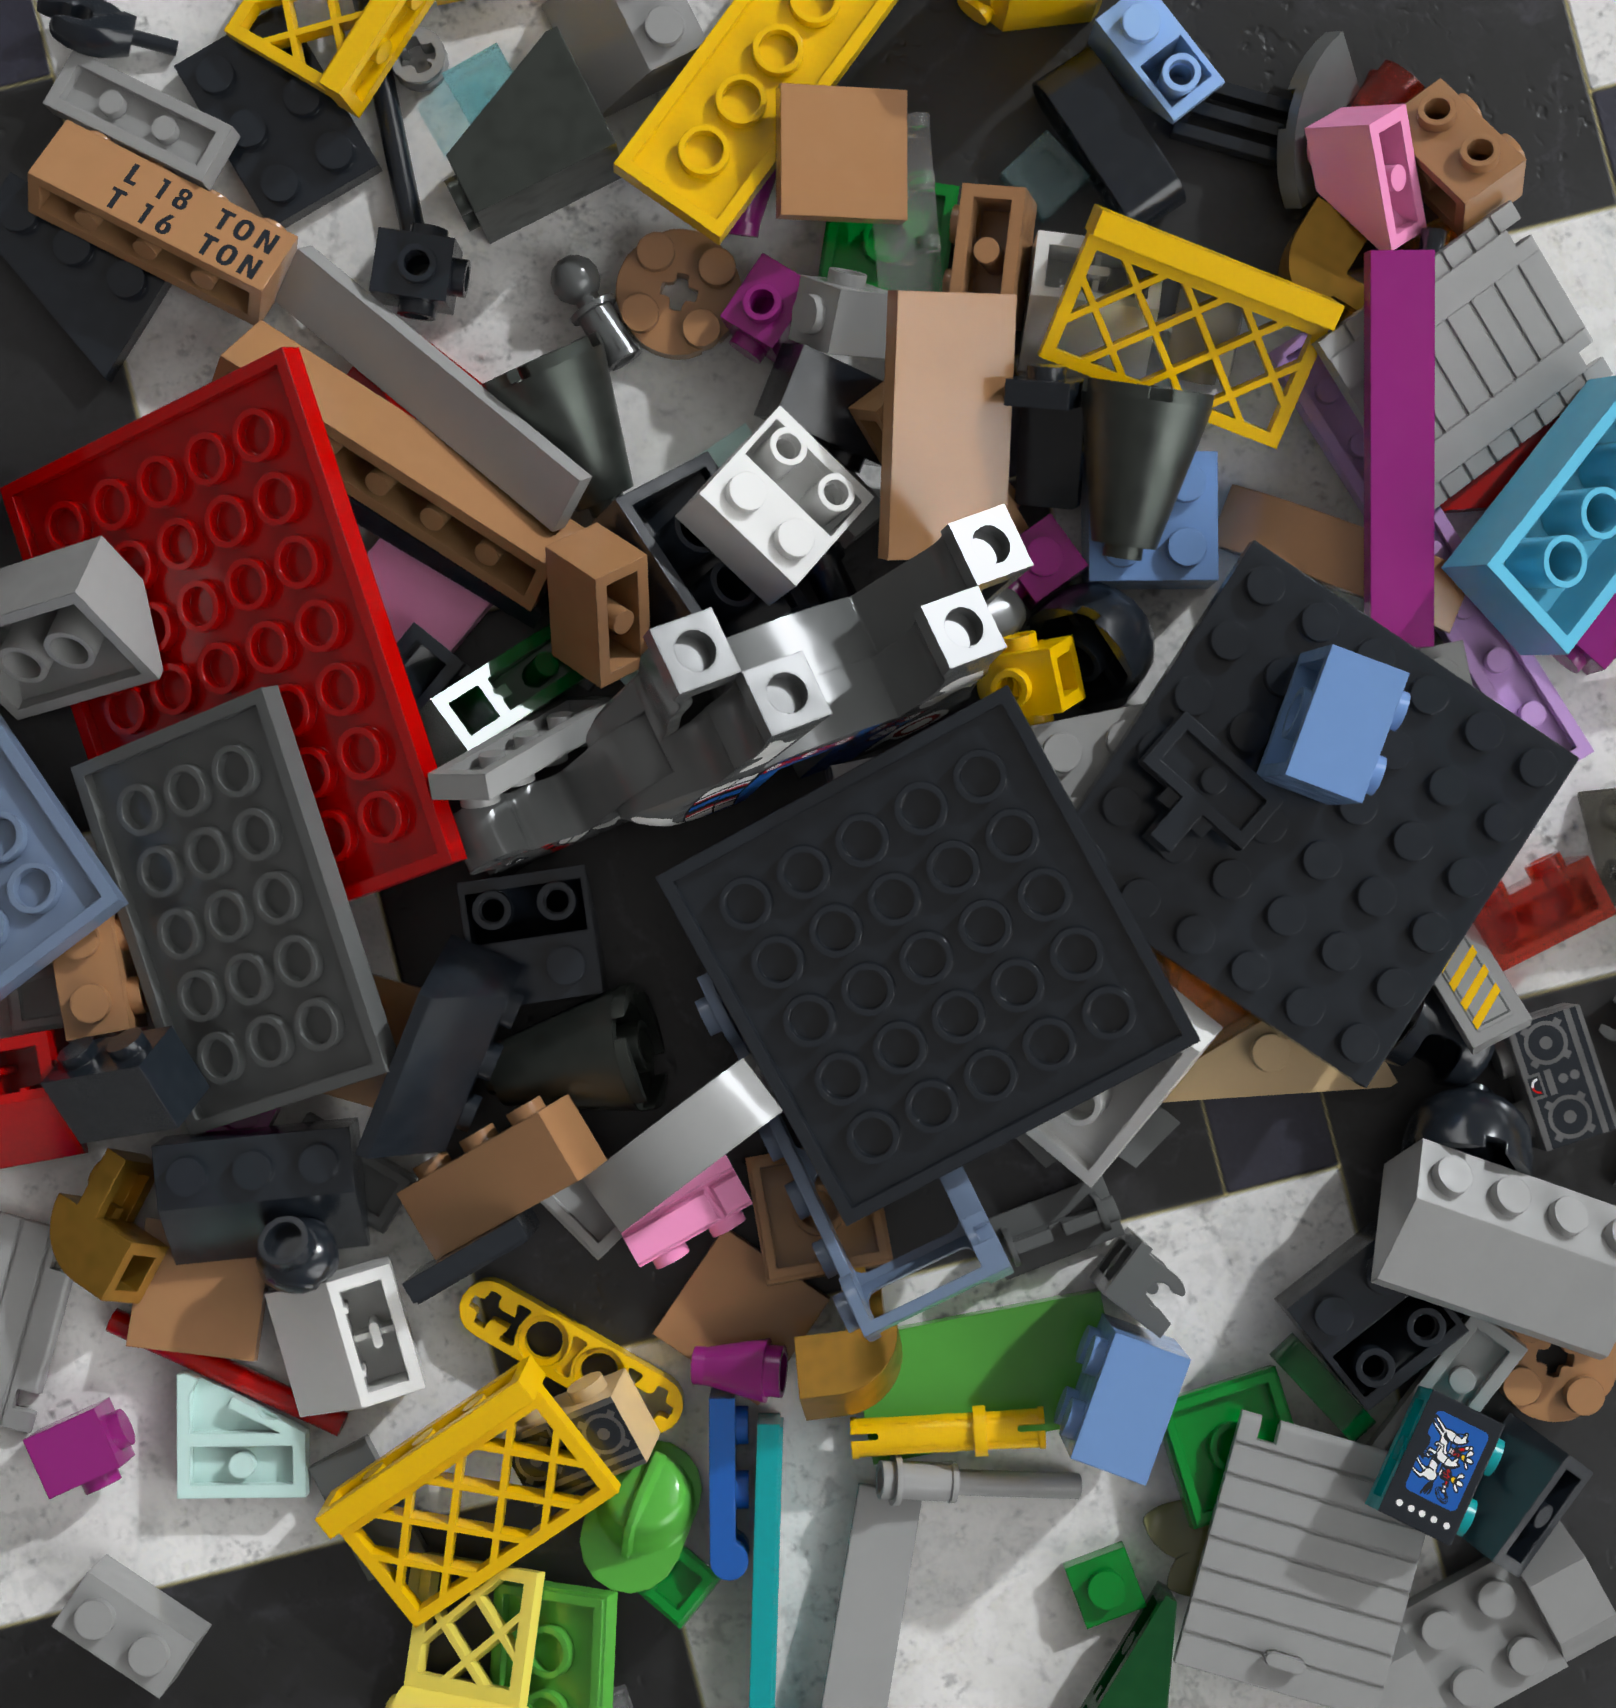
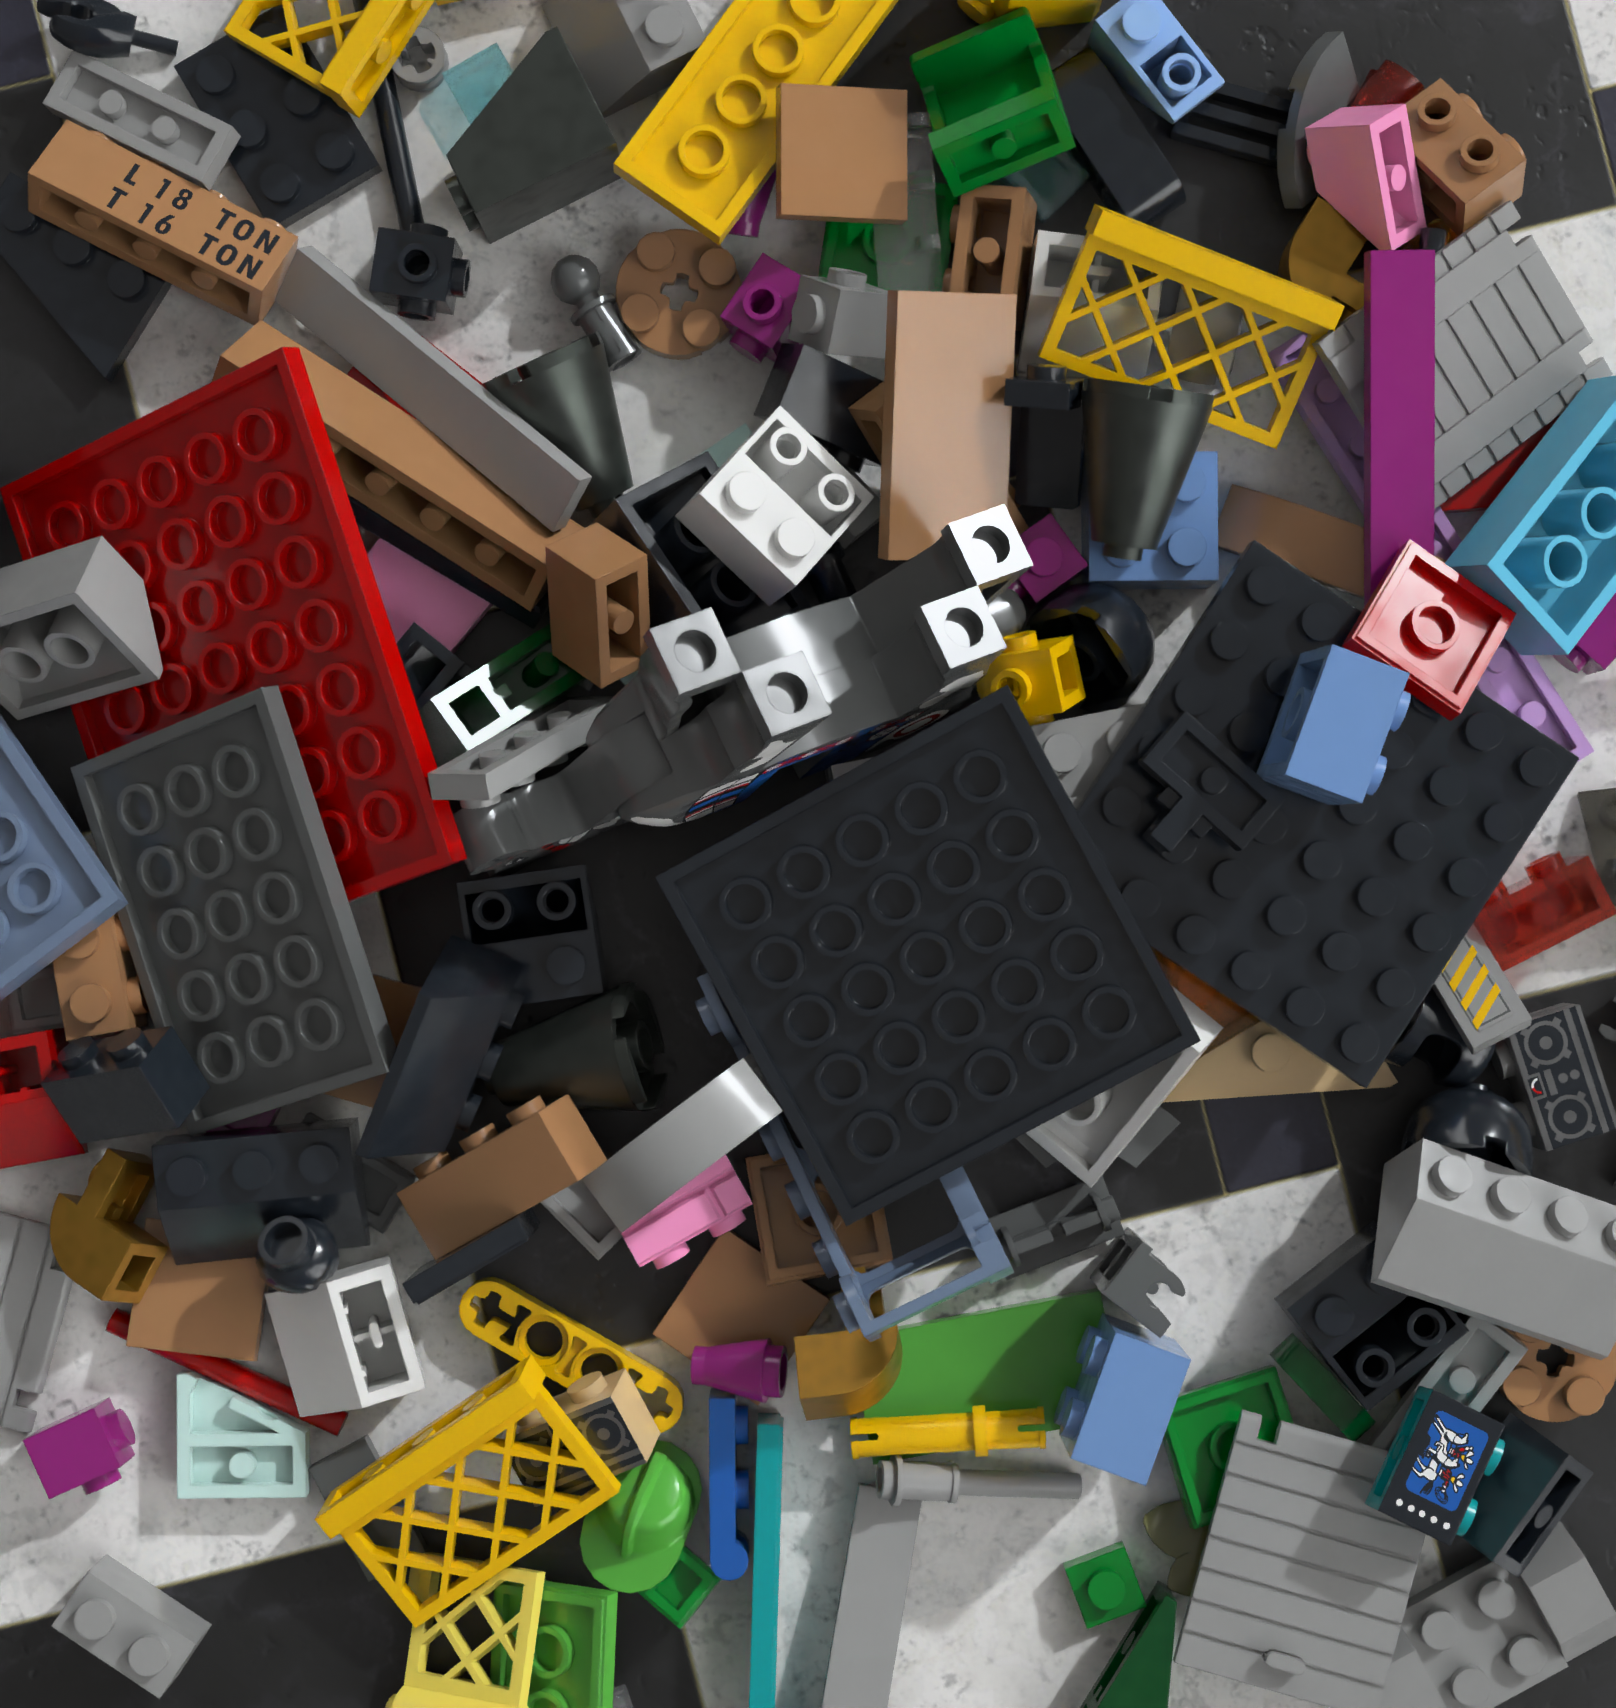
(991, 101): none -> green panel
(1432, 627): none -> tile

